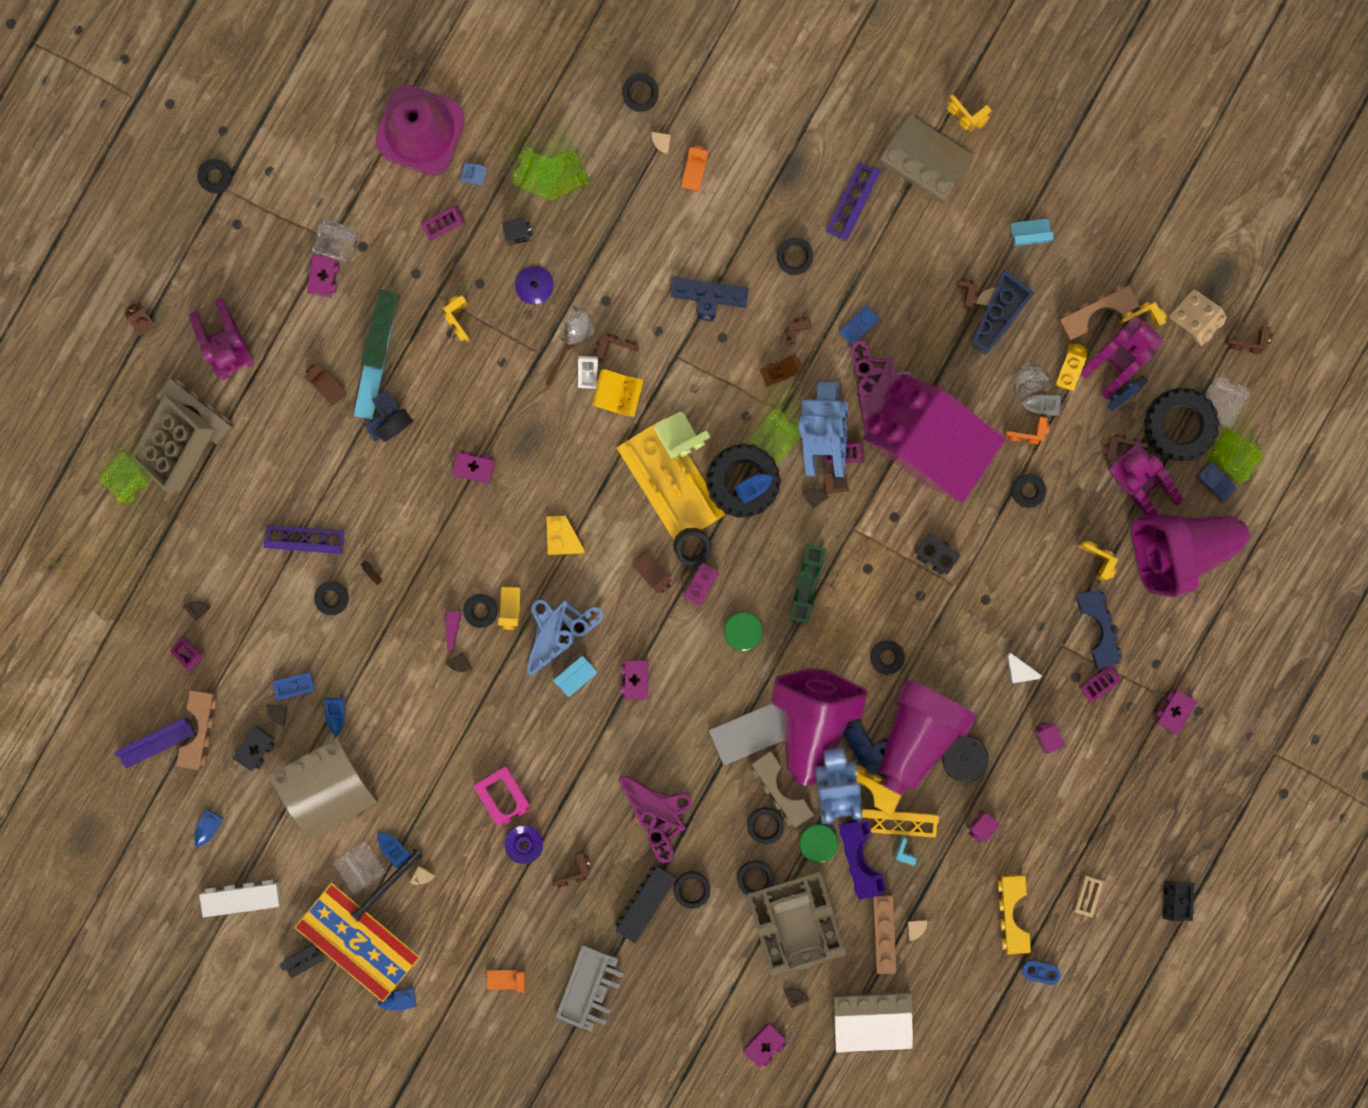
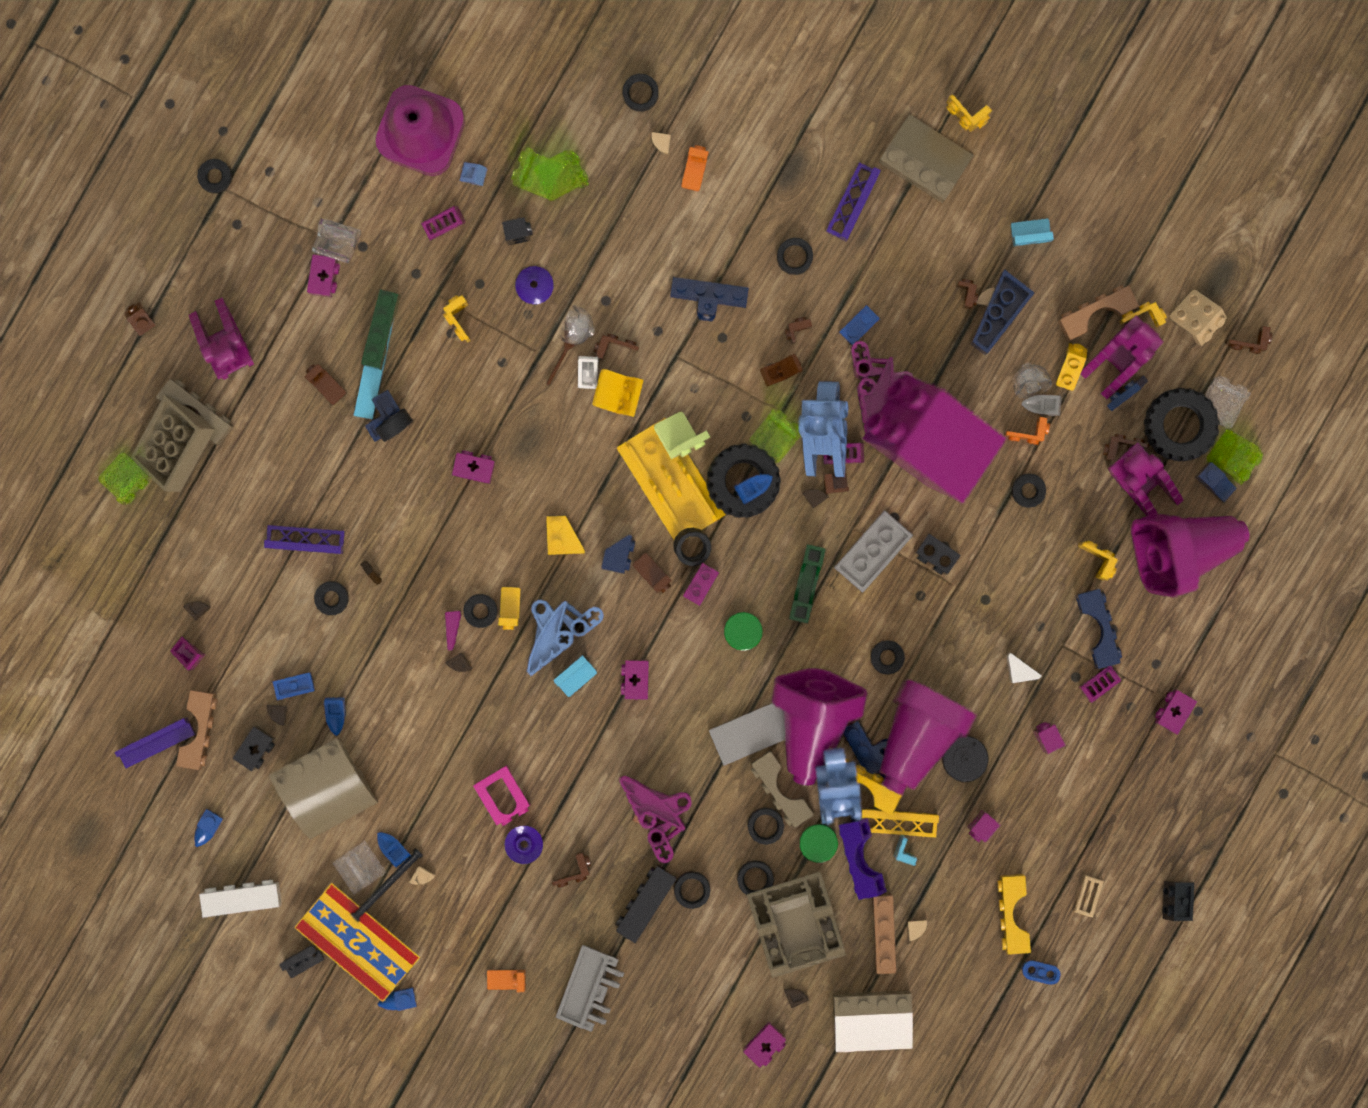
(617, 555): none -> dark blue slope
(873, 551): none -> light grey tile

